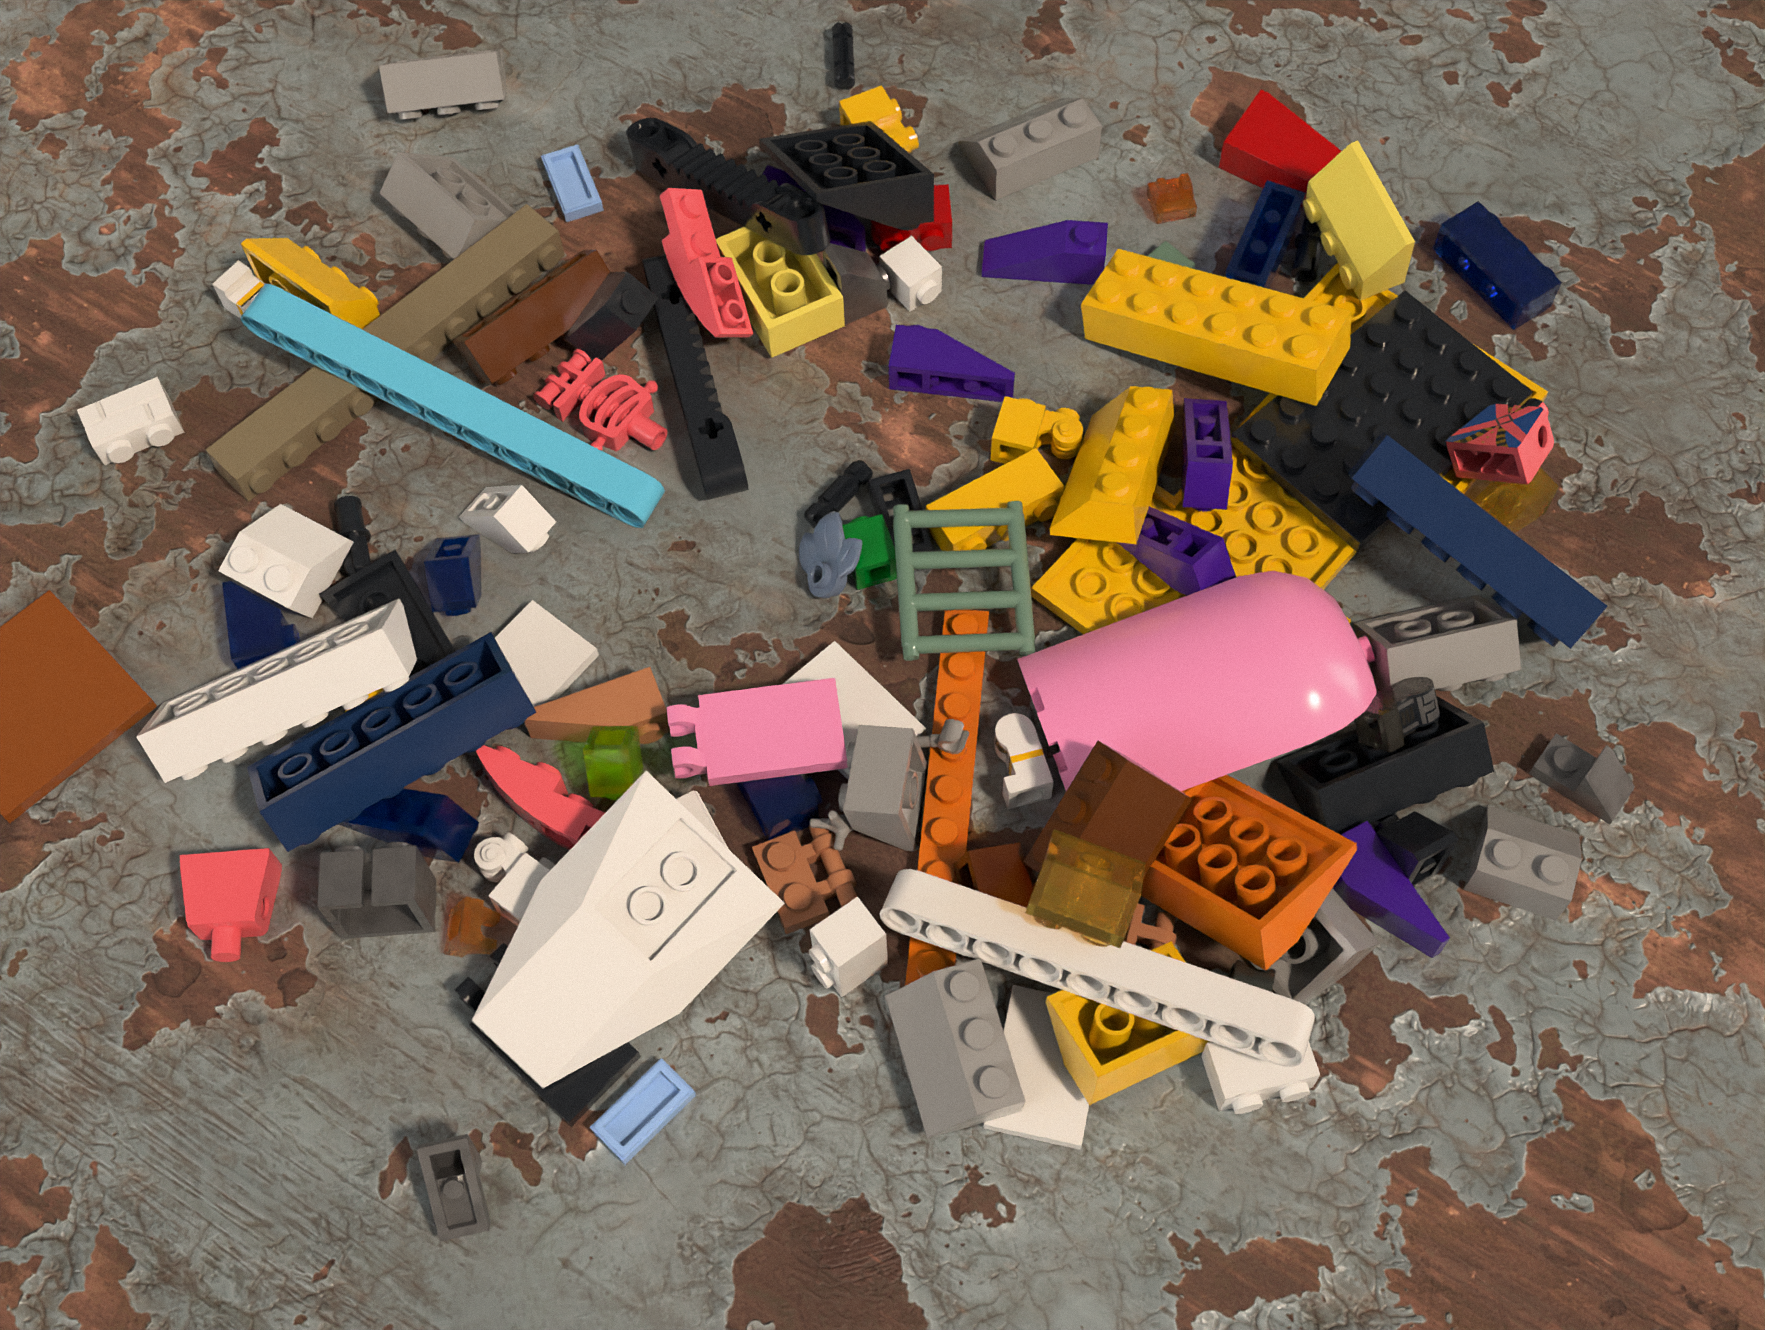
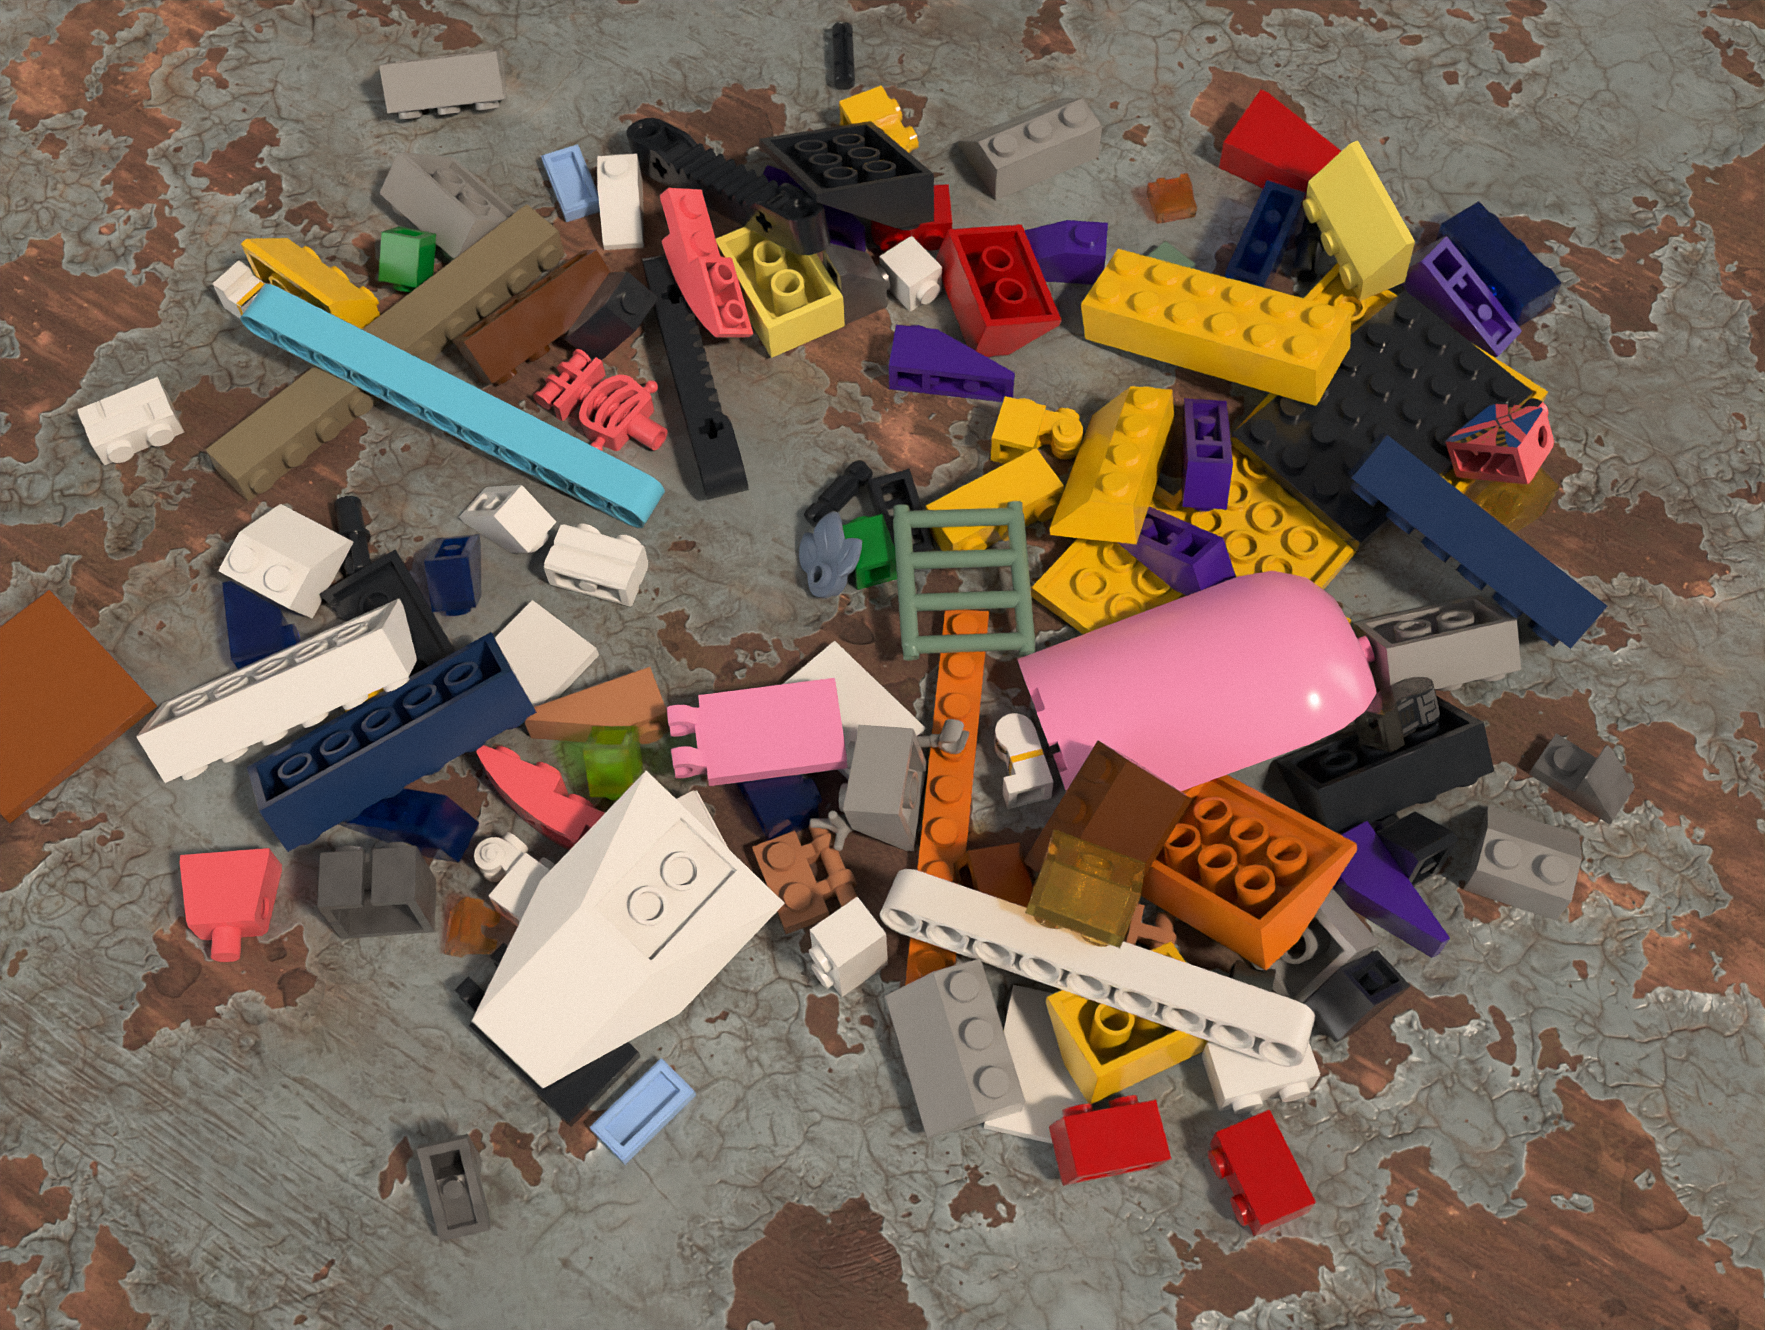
(406, 257): none -> green brick
(596, 564): none -> white brick
(620, 201): none -> white slope
(996, 288): none -> red slope
(1109, 1140): none -> red brick
(1260, 1173): none -> red brick
(1355, 995): none -> black slope
(1456, 294): none -> dark purple slope

